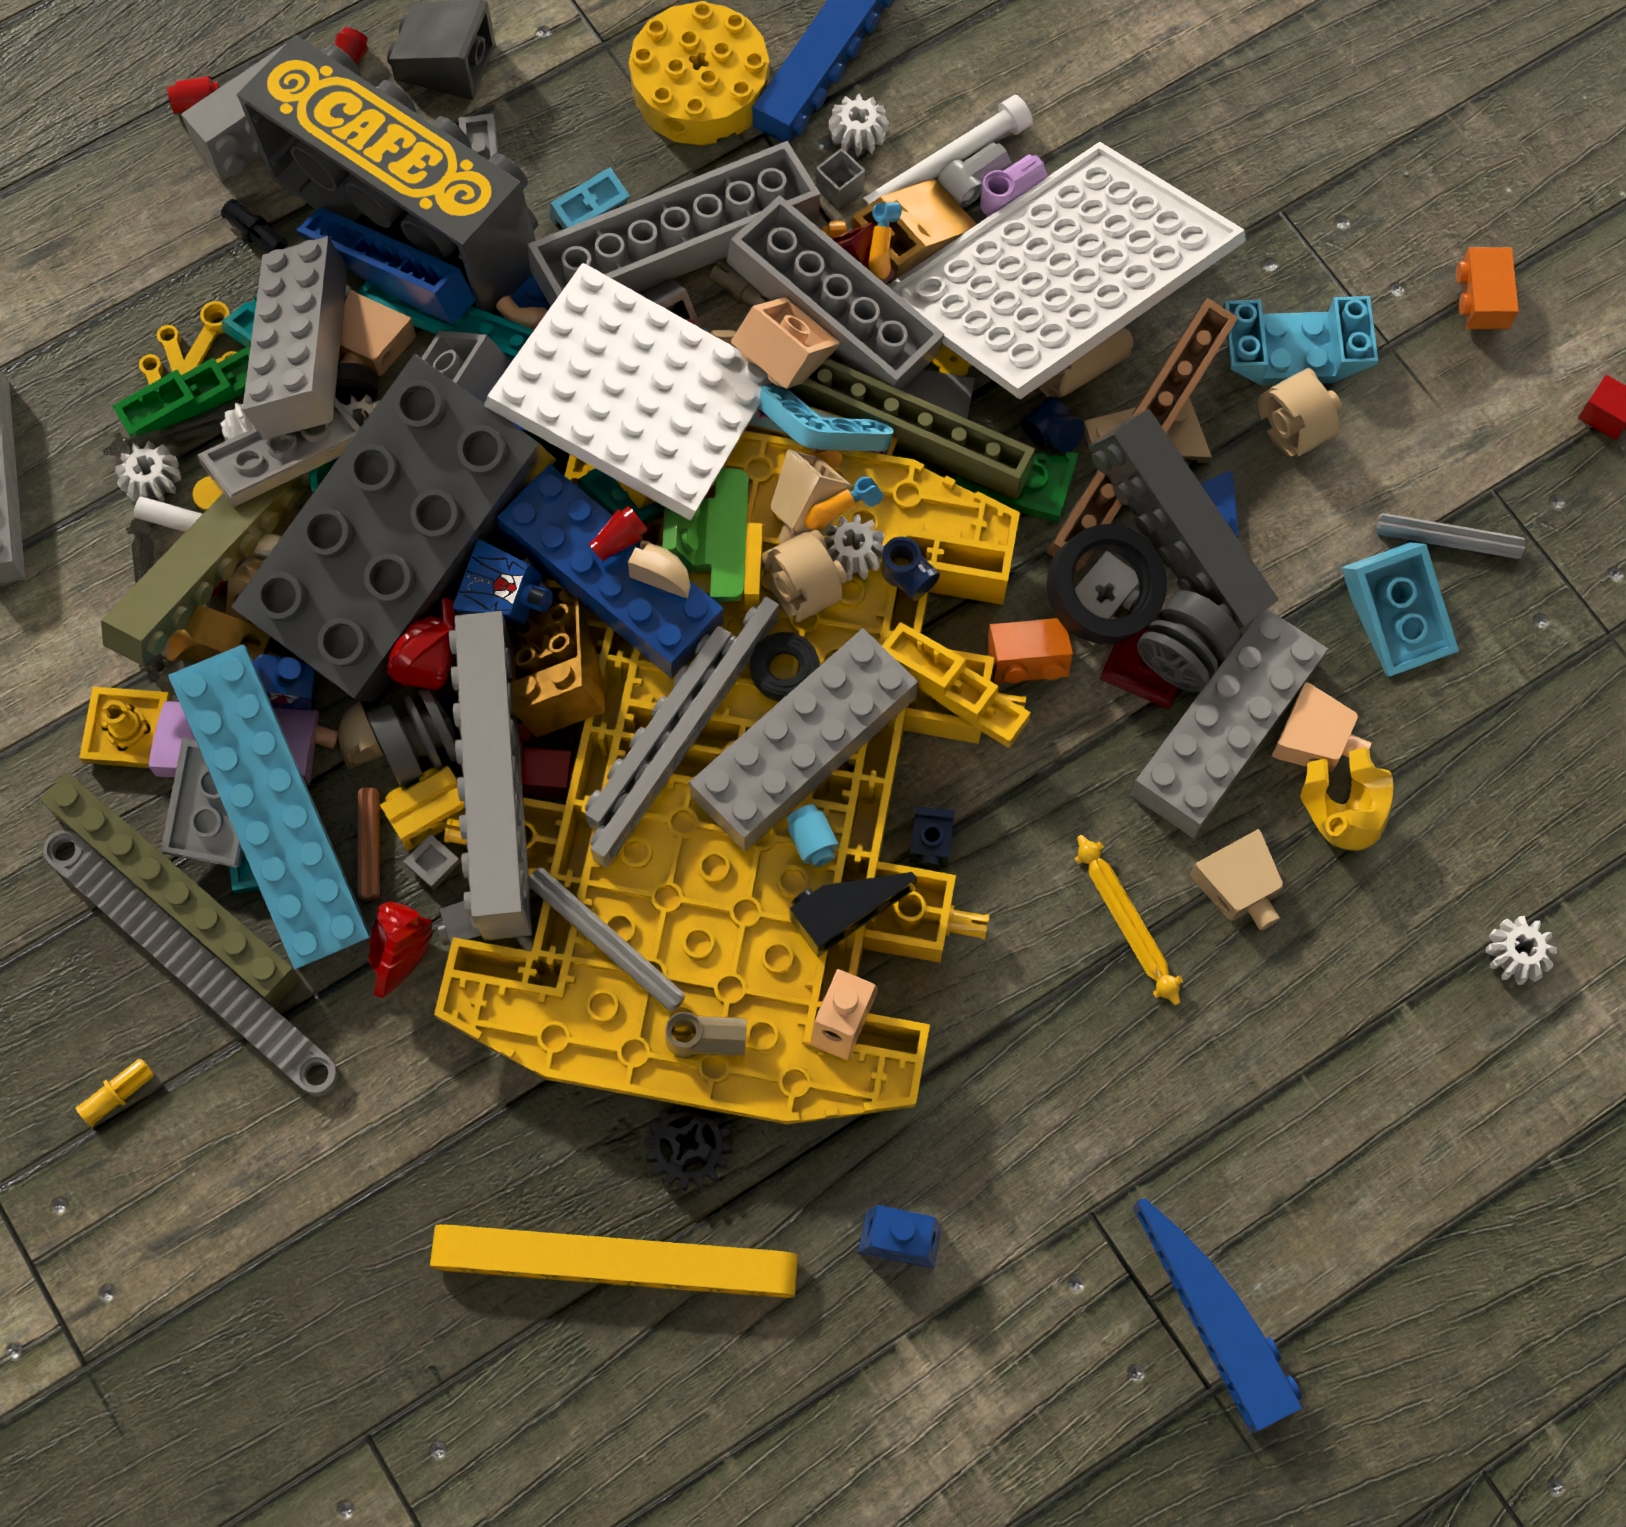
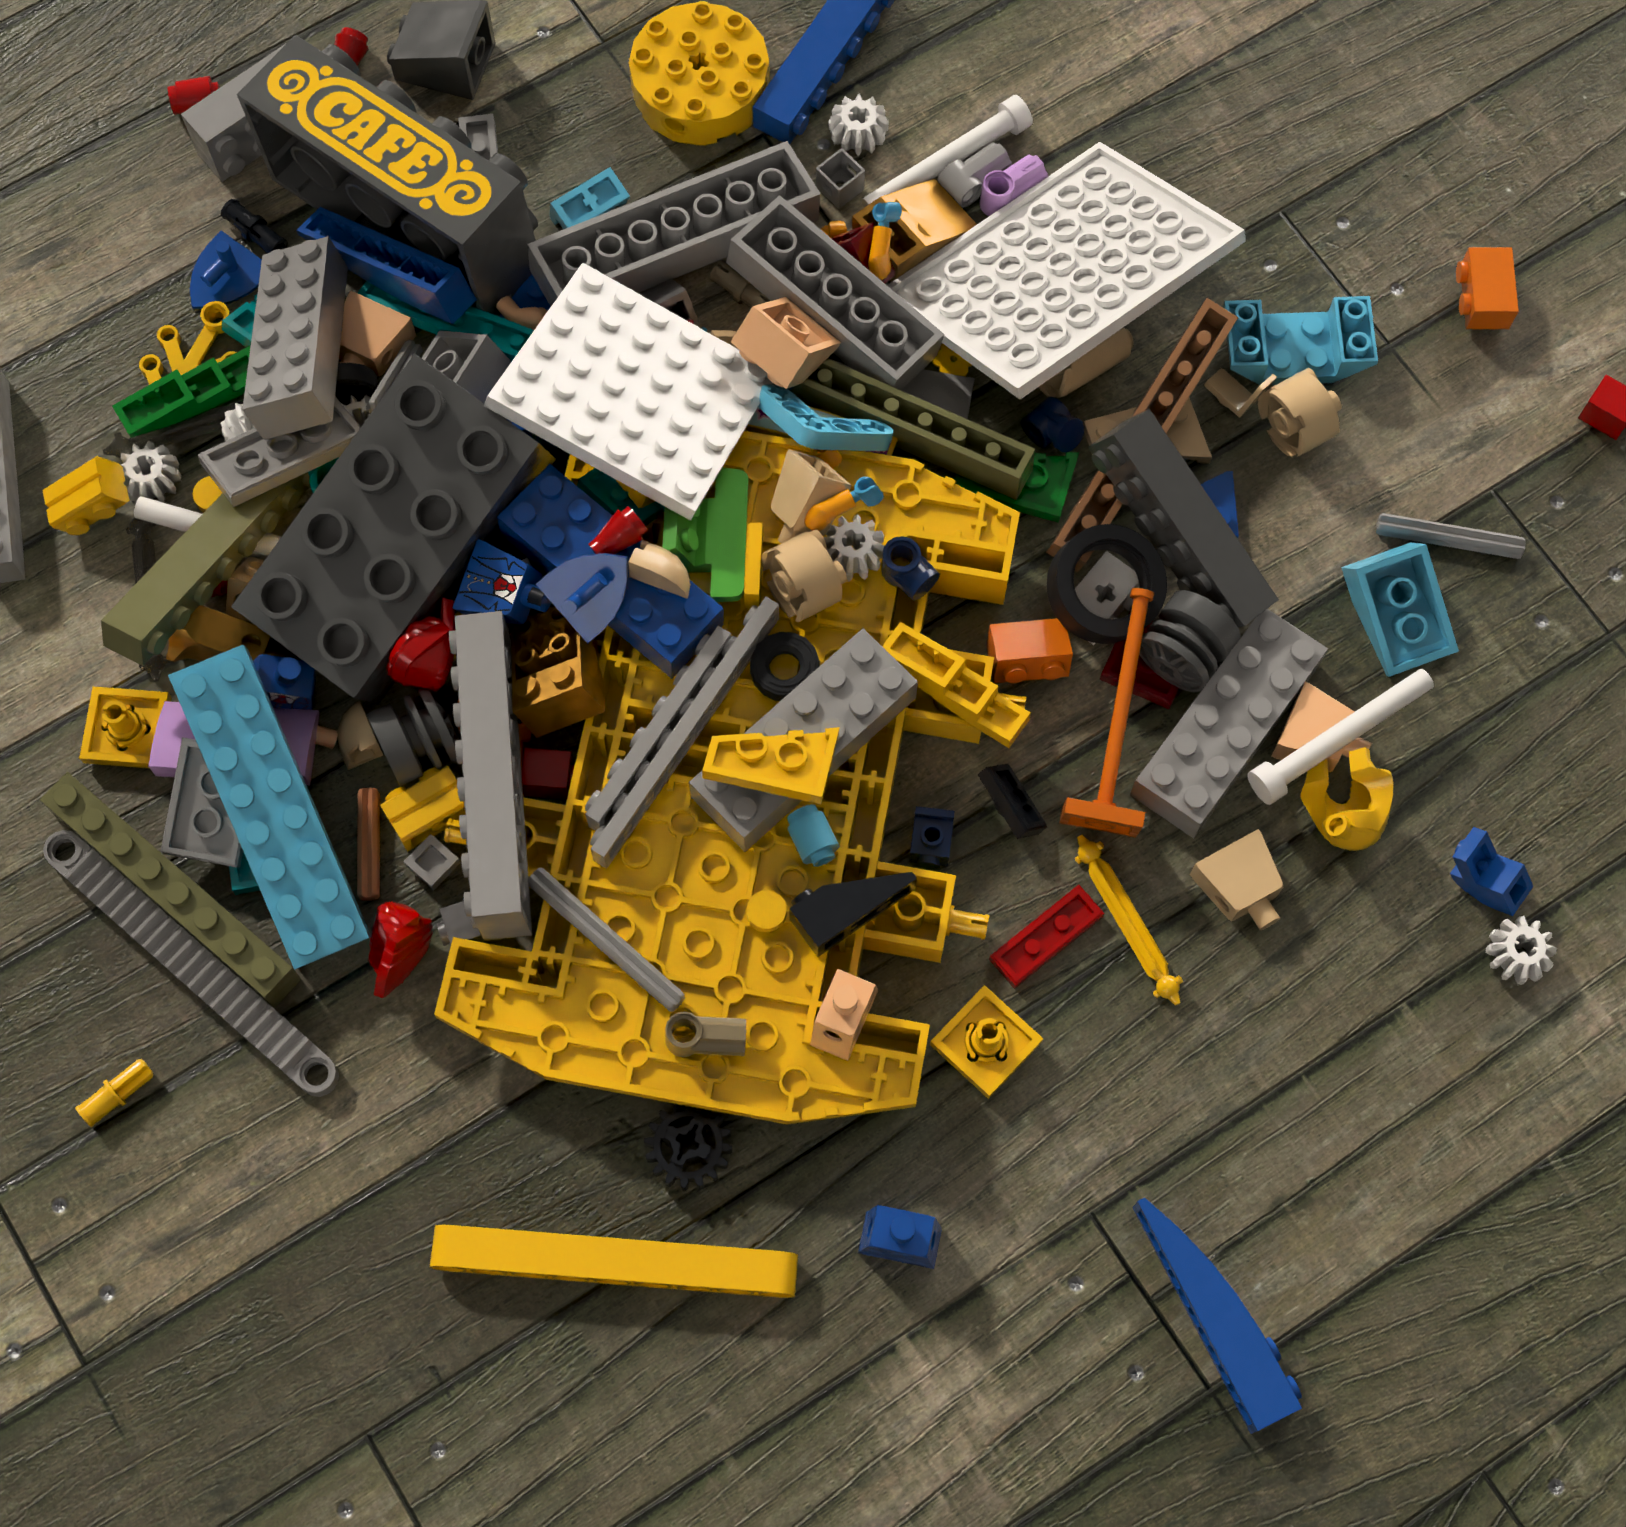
(86, 496): none -> yellow brick
(224, 272): none -> blue shield
(401, 360): none -> light grey axle
(588, 591): none -> blue shield
(766, 911): none -> yellow tile
(780, 764): none -> yellow wing
(1012, 801): none -> black plate
(1015, 1041): none -> yellow plate
(1046, 936): none -> red tile
(1103, 813): none -> orange tile
(1233, 394): none -> tan bracket
(1271, 780): none -> white piece
(1489, 876): none -> blue brick

